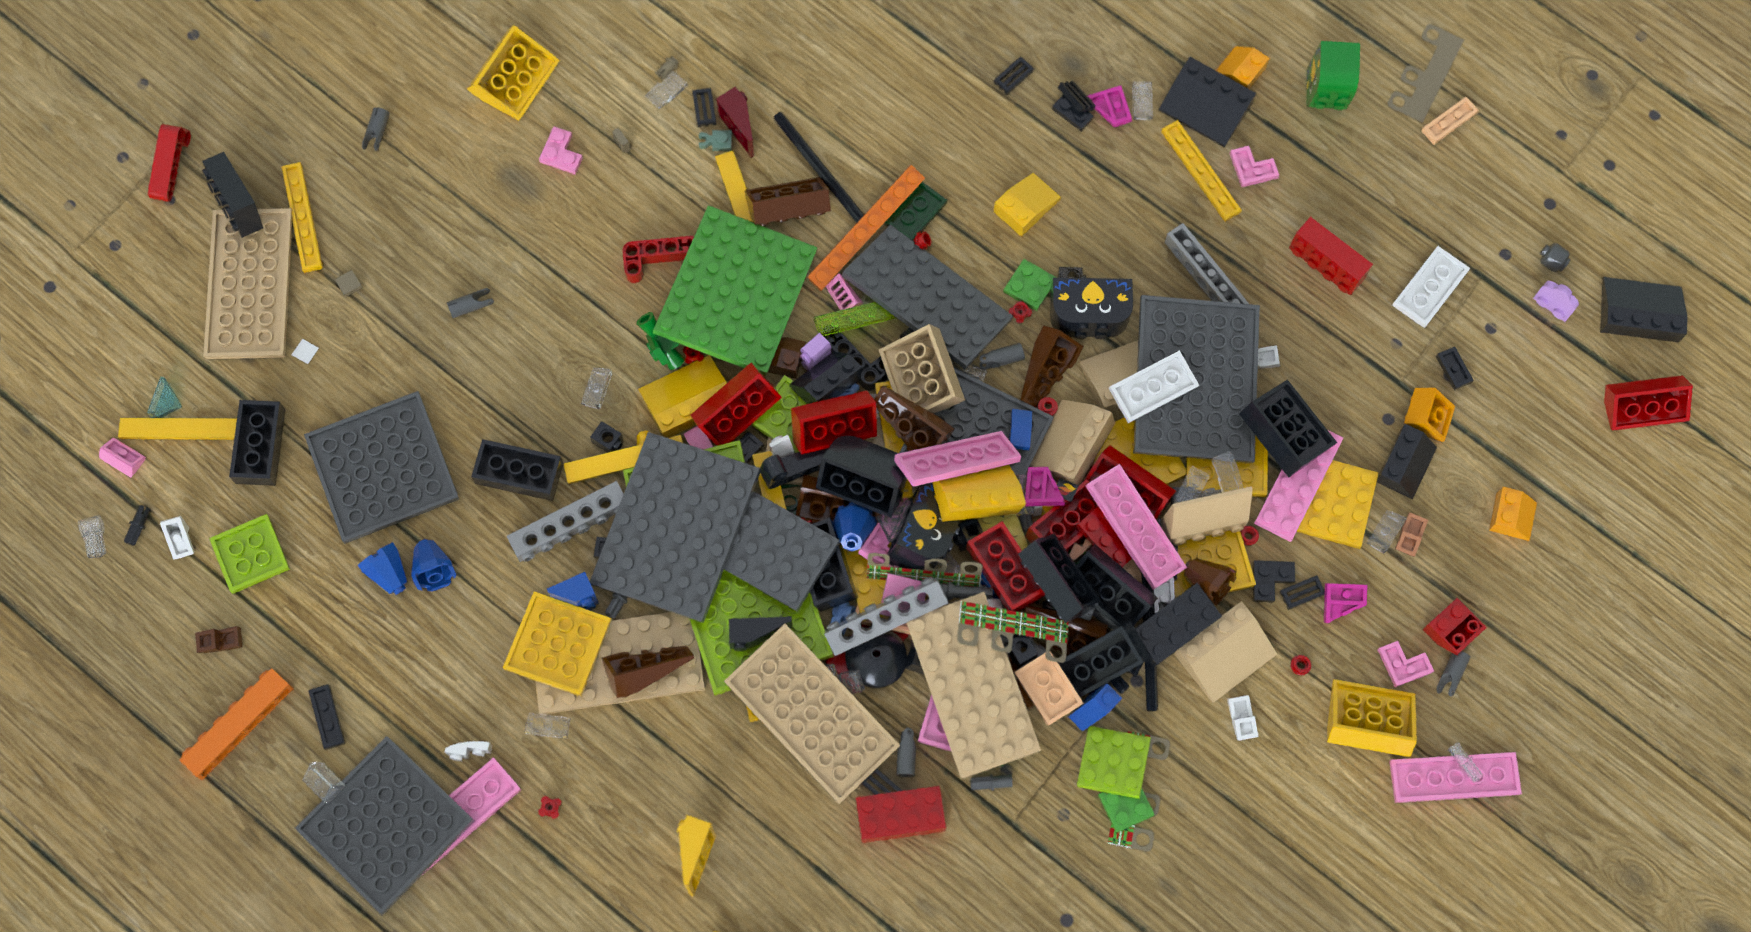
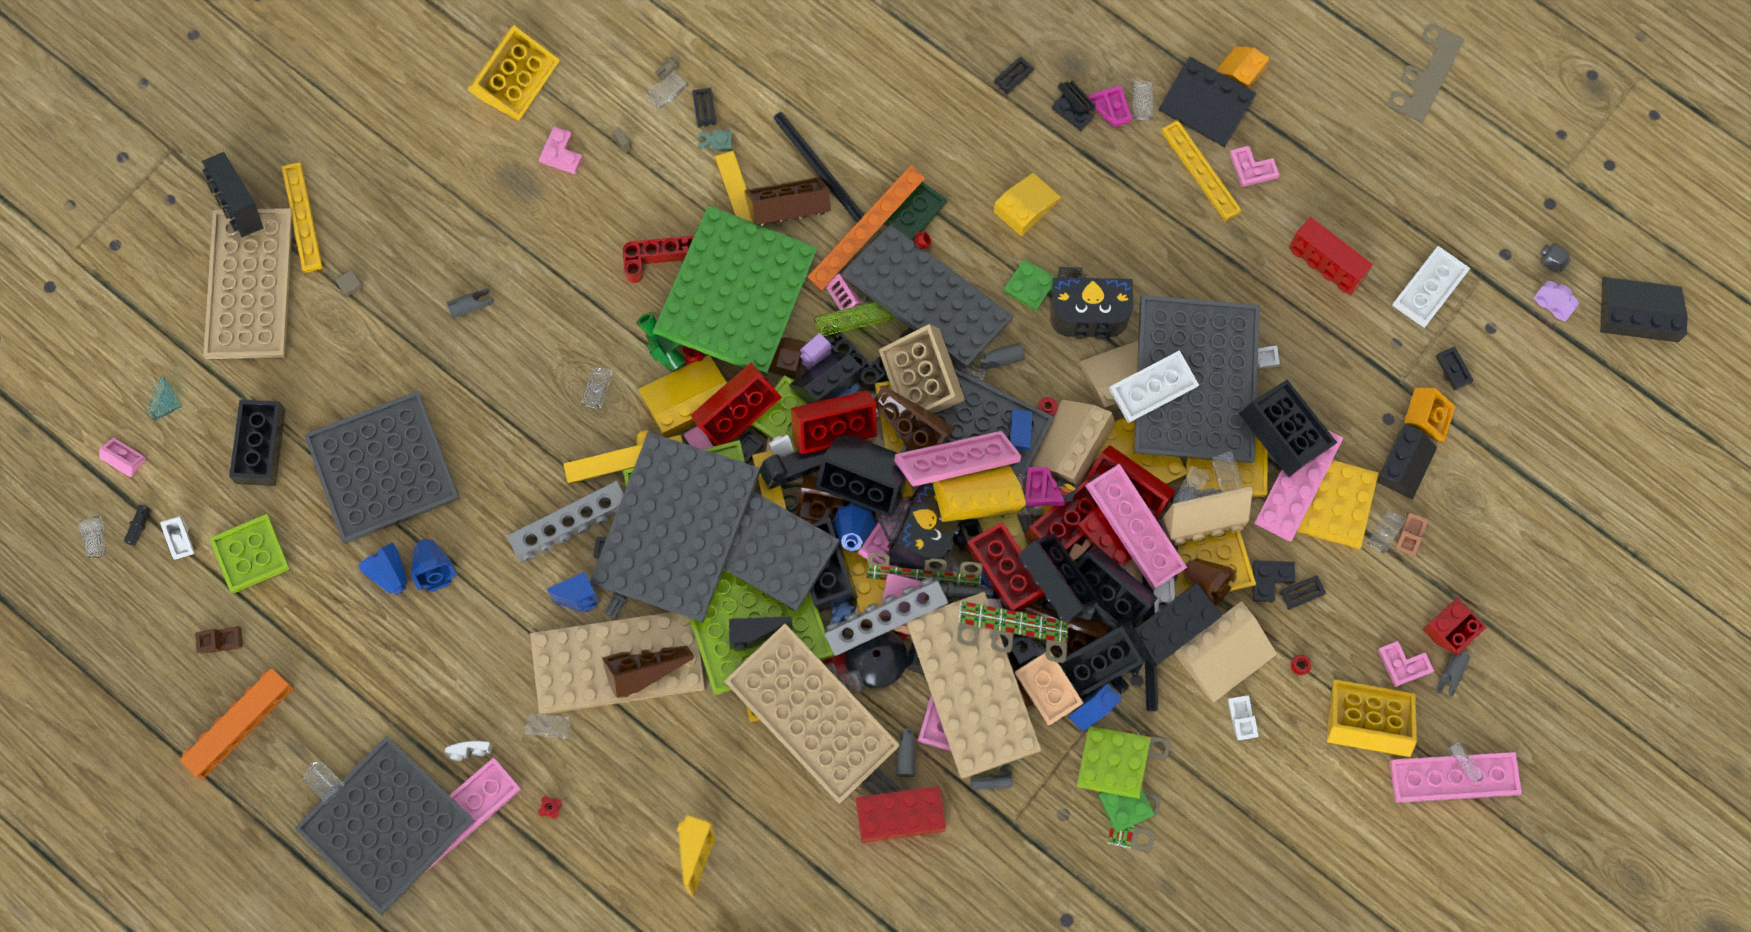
(166, 161): red beam -> none
(177, 428): yellow tile -> none
(305, 351): white sticker -> none
(326, 717): black tile -> none
(376, 127): dark grey piece -> none
(517, 470): black brick -> none
(557, 643): yellow plate -> none
(601, 432): black brick -> none
(734, 113): dark red slope -> none
(1020, 306): red plate -> none
(1050, 358): reddish brown wedge -> none
(1202, 266): light grey brick -> none
(1253, 532): red plate -> none
(1333, 75): green brick -> none
(1343, 599): dark pink wing -> none
(1450, 120): light nougat plate -> none
(1513, 513): light orange slope -> none
(1648, 402): red slope -> none

